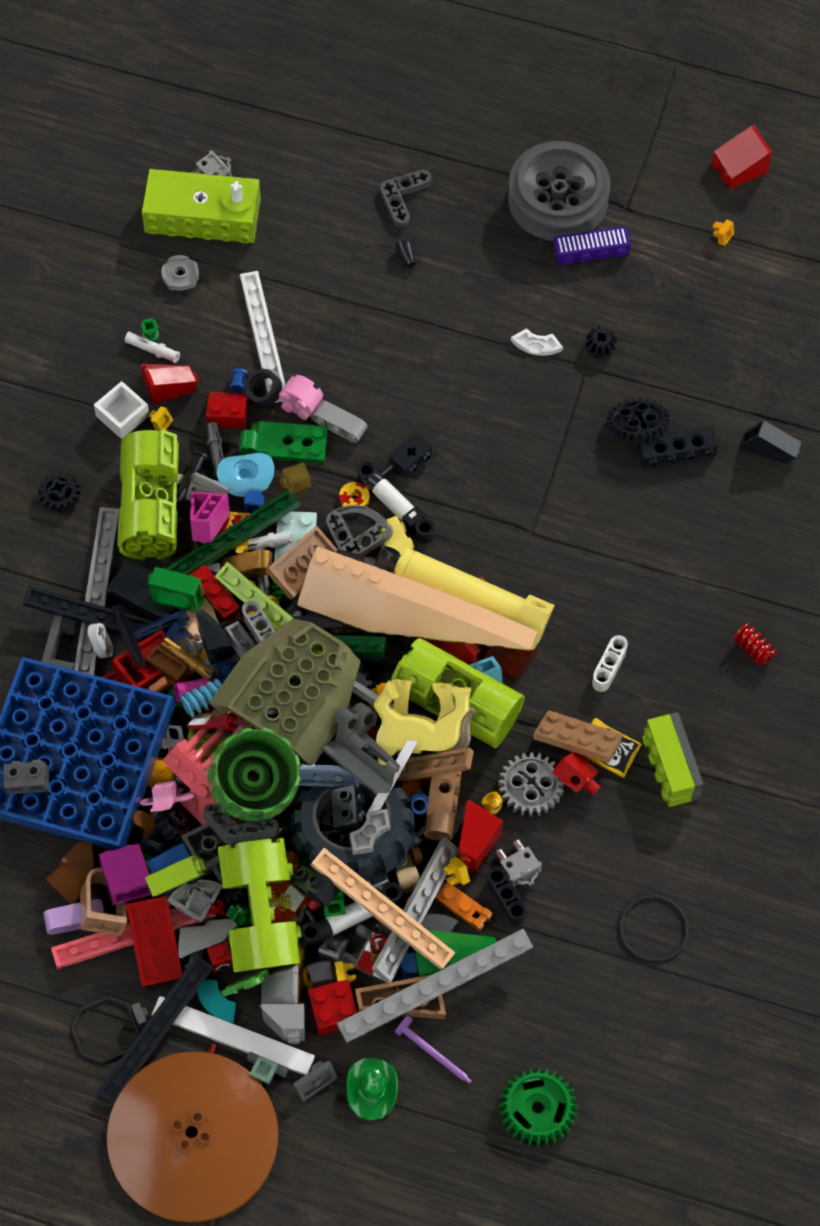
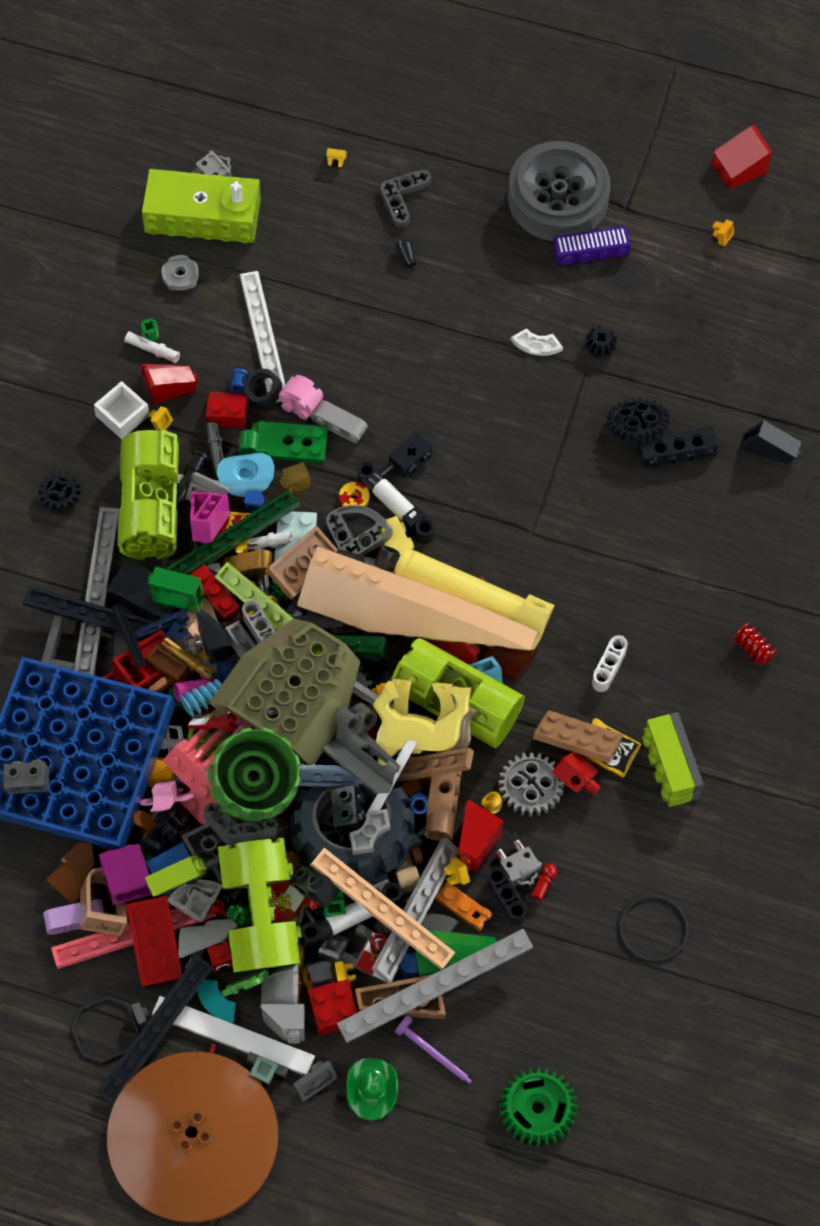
(100, 640): white beam -> none
(333, 154): none -> yellow tile
(548, 872): none -> red pin

